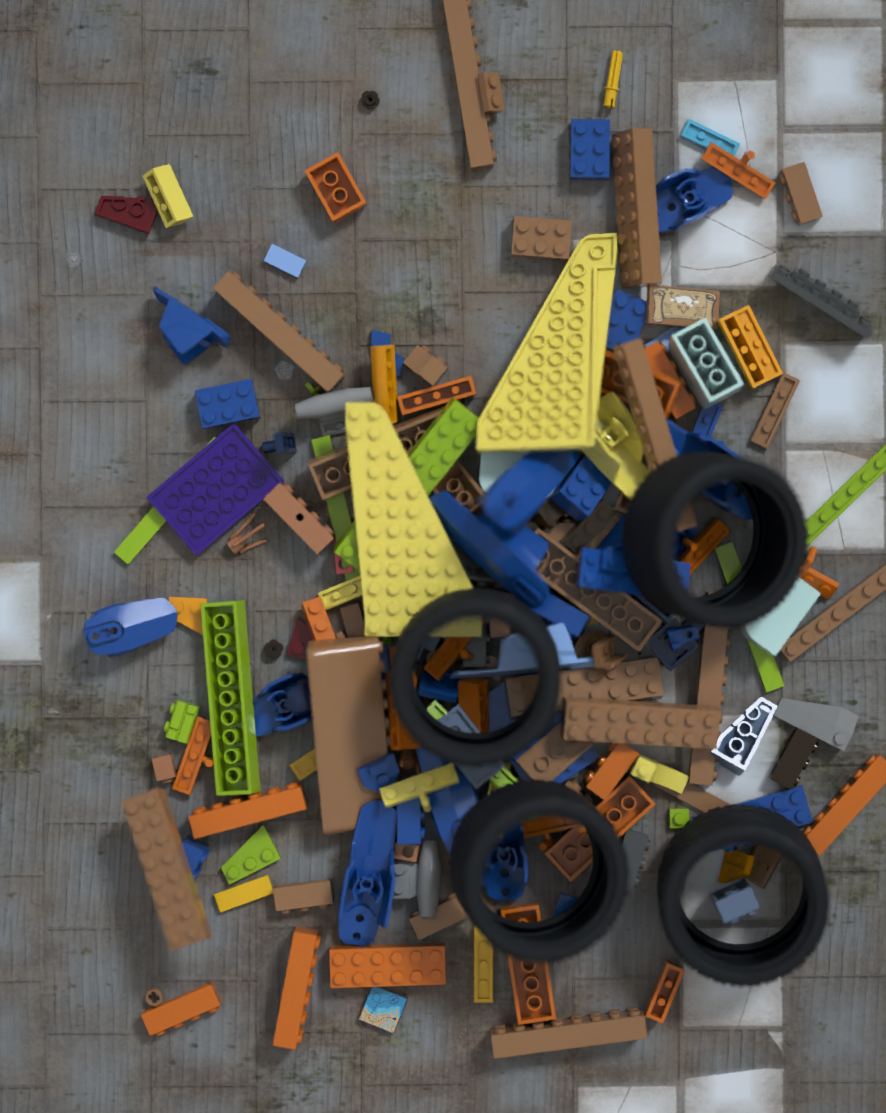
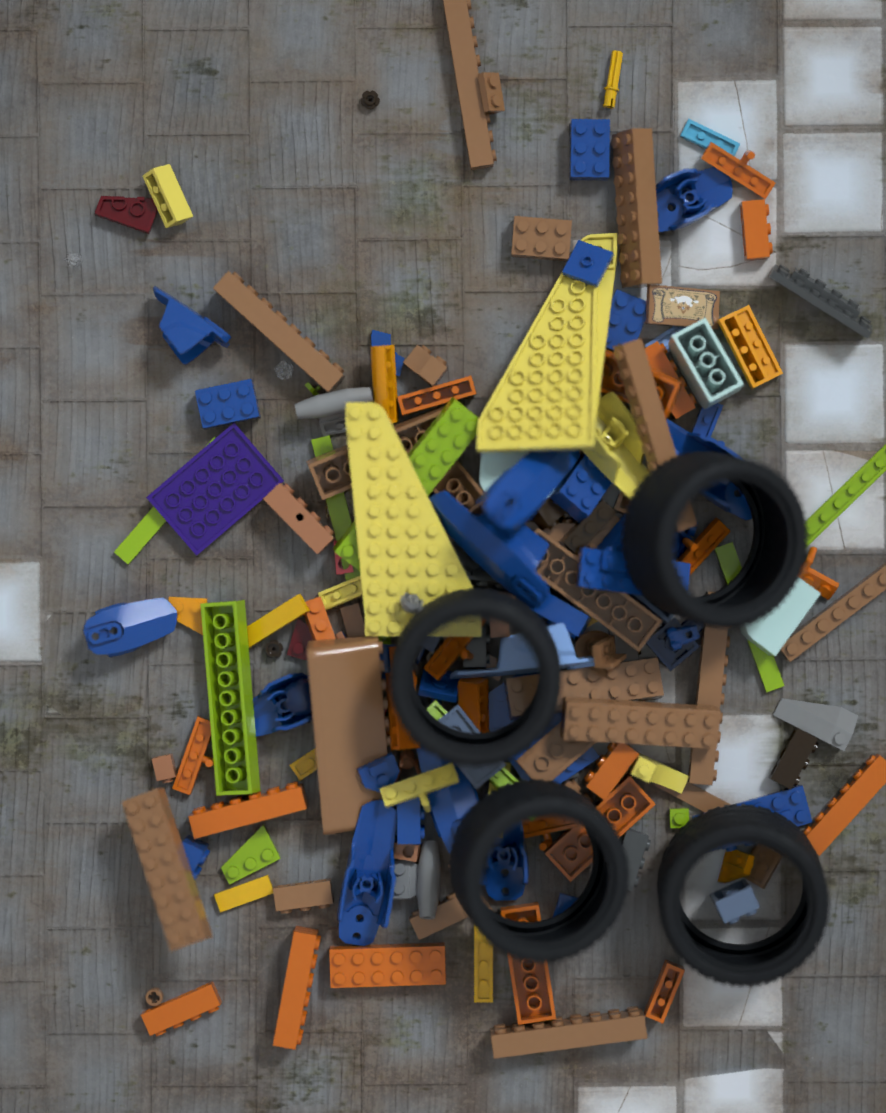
(182, 721): lime brick -> none
(238, 543): nougat plant -> none
(276, 619): none -> yellow tile
(281, 444): dark blue piece -> none
(285, 261): light blue tile -> none
(335, 187): orange brick -> none
(383, 1008): tile -> none
(411, 603): none -> light grey plate
(588, 263): none -> blue plate
(742, 738): sand blue wedge -> none
(755, 230): none -> orange brick
(774, 411): medium nougat tile -> none
(800, 194): medium nougat brick -> none

